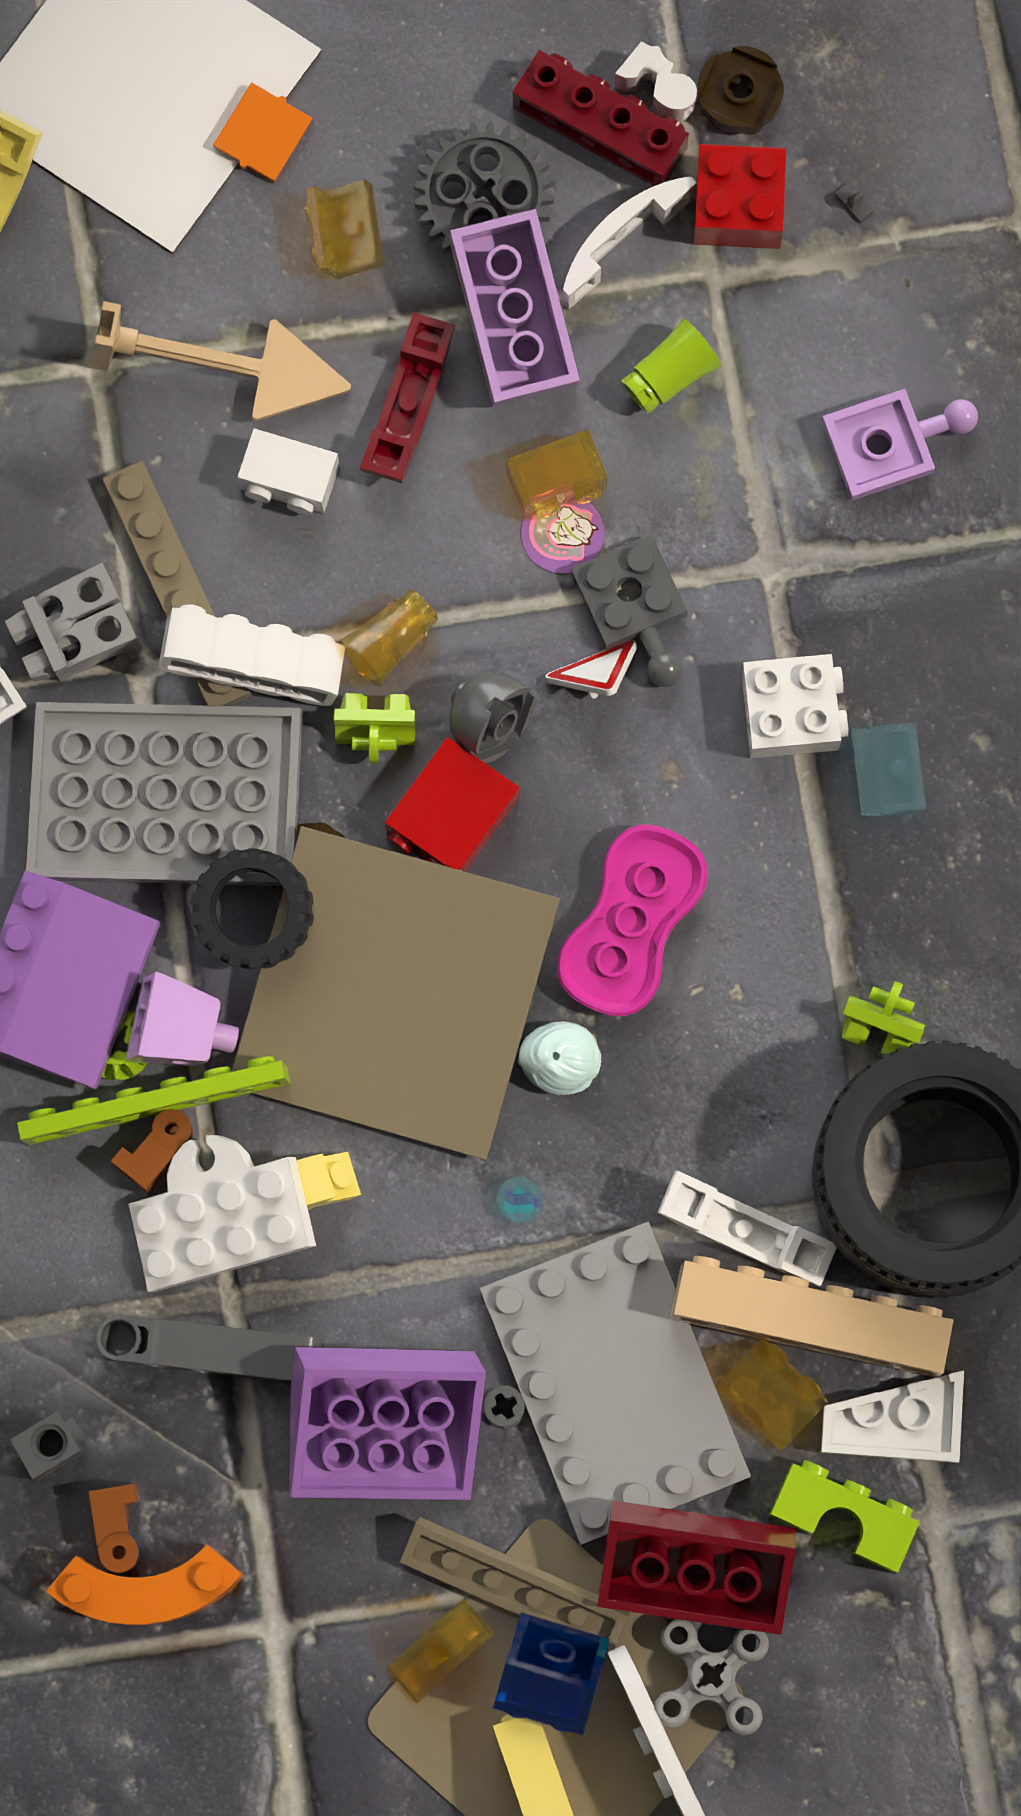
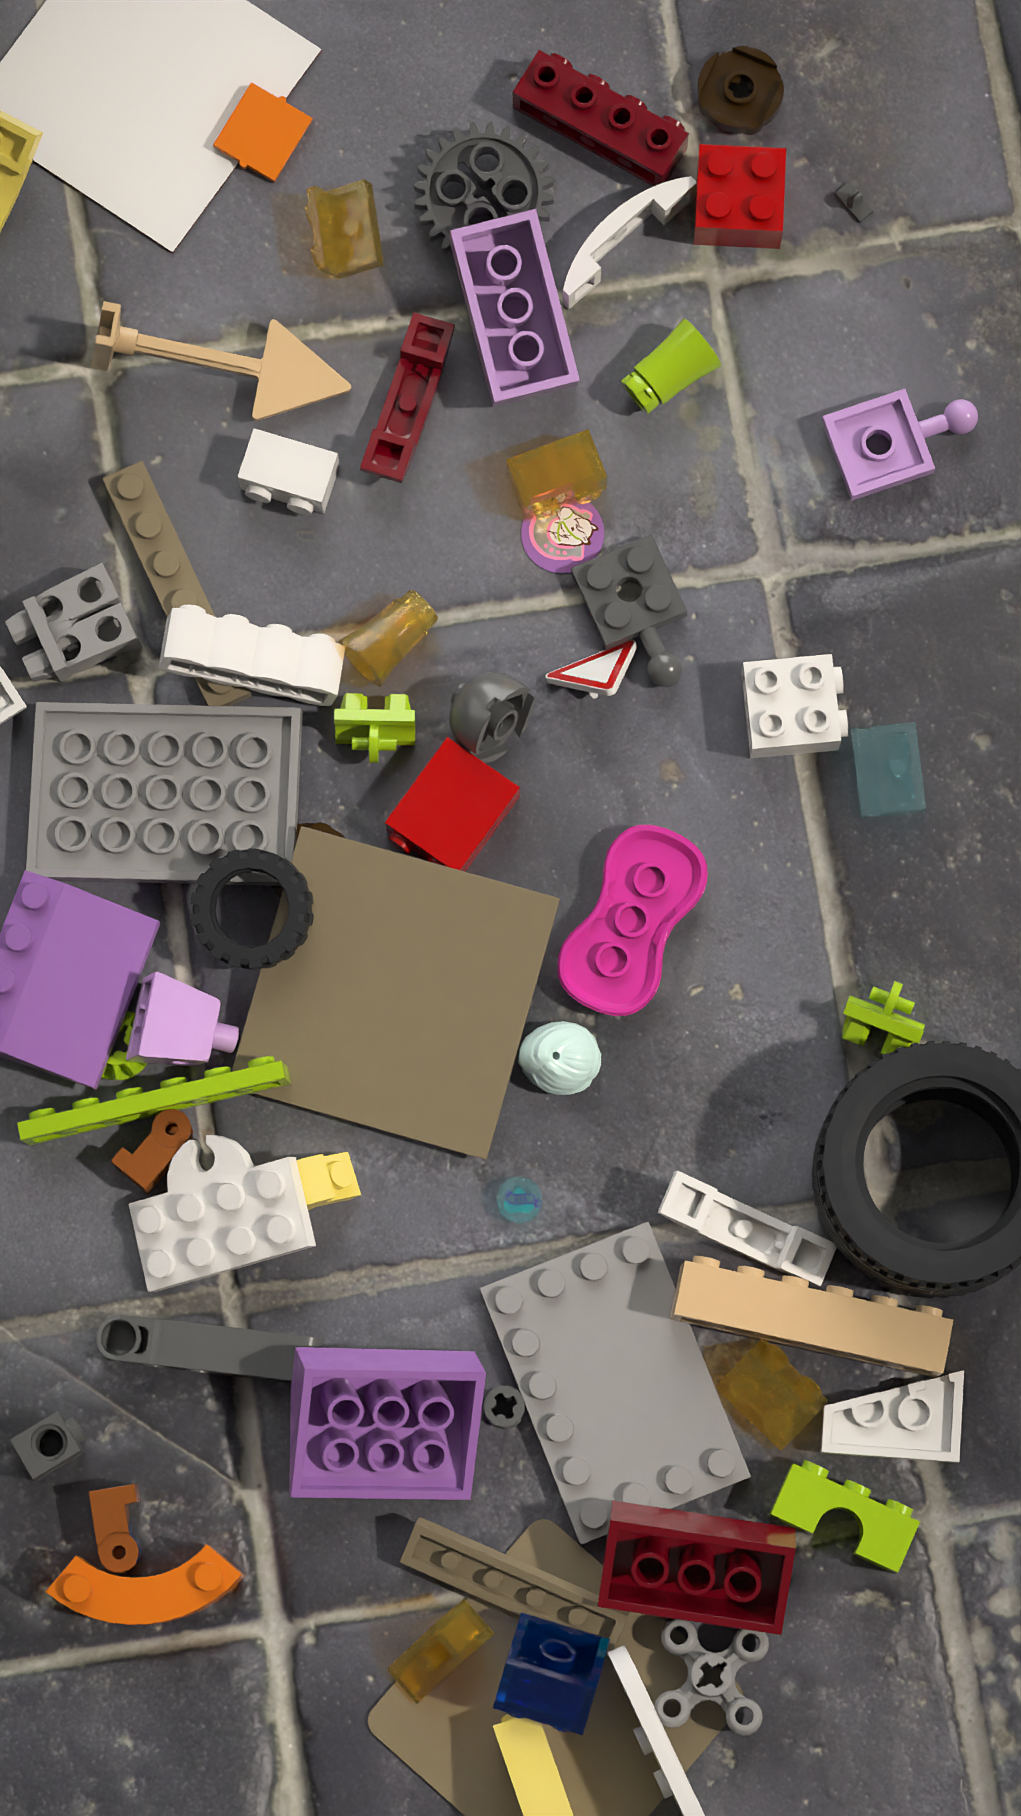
(673, 93): white leg -> none

